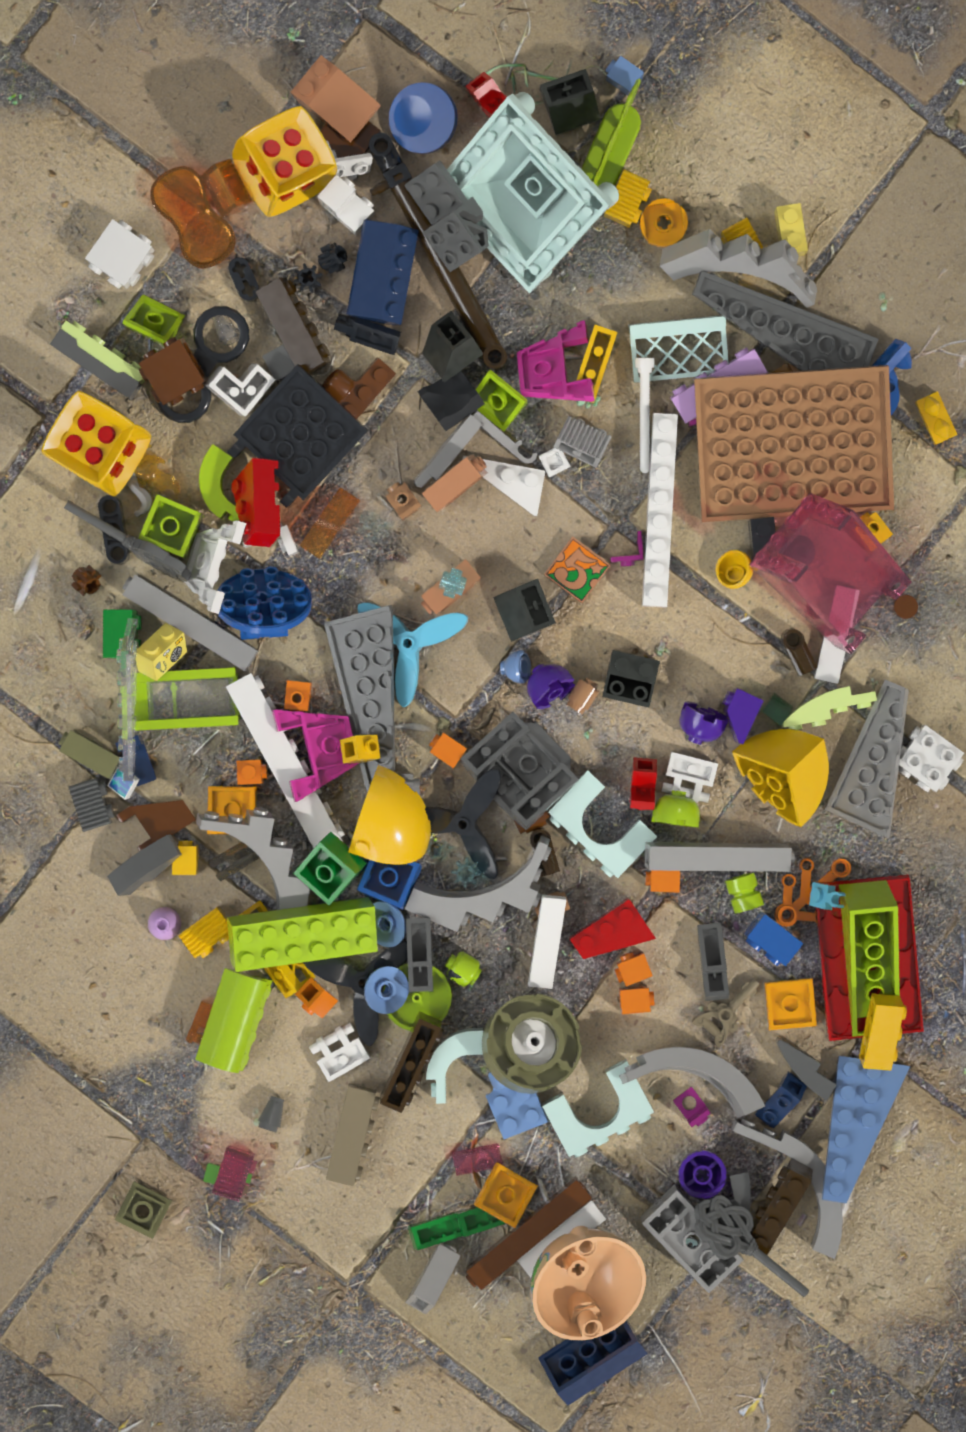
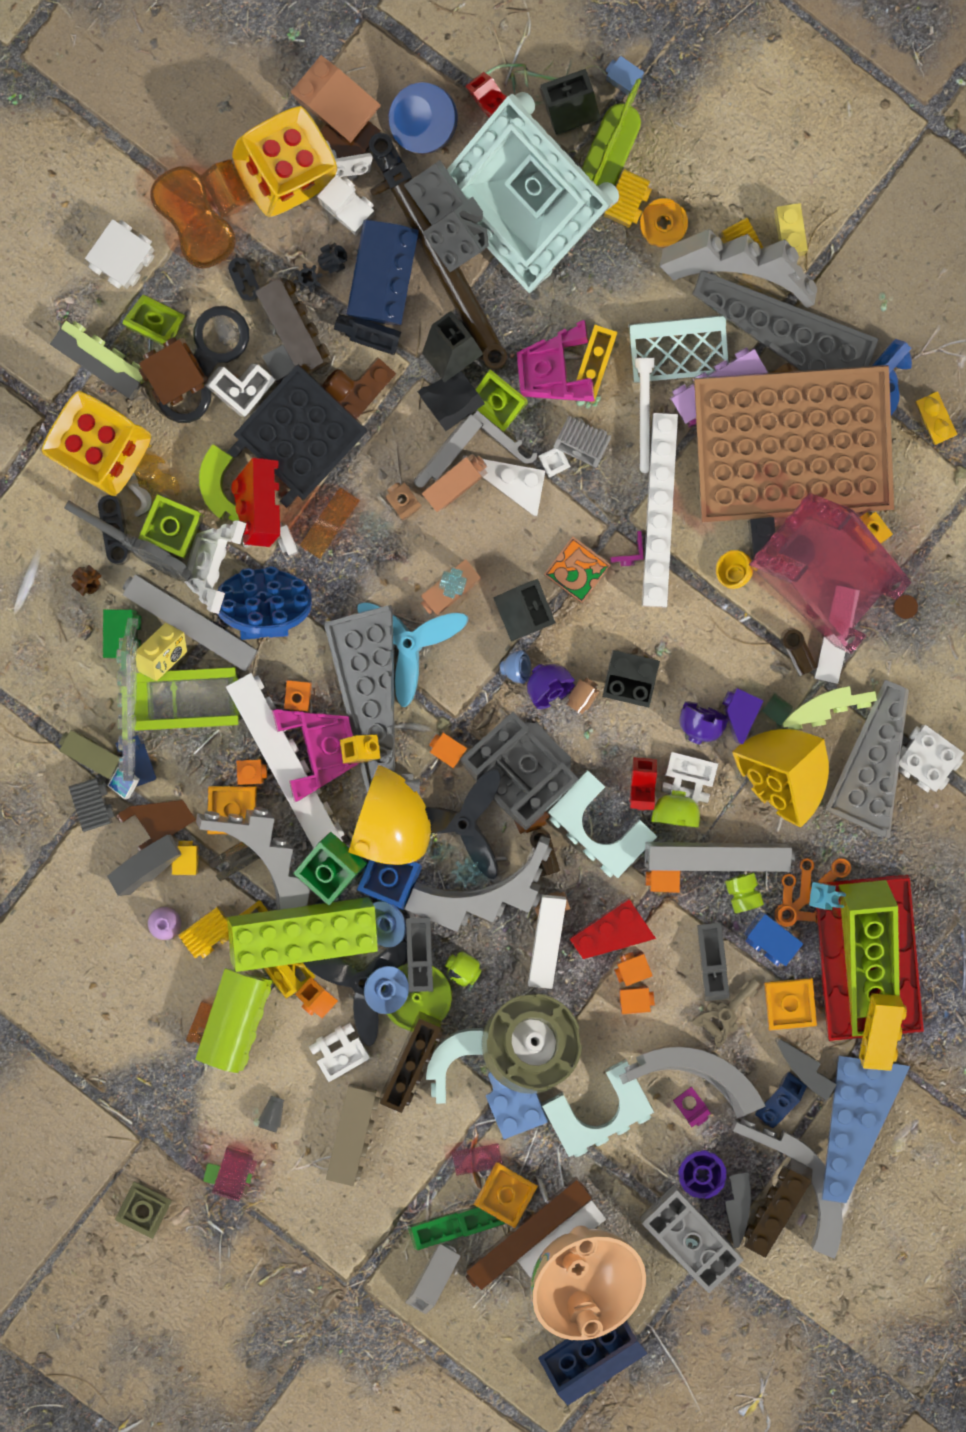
(735, 1225): dark grey piece -> none

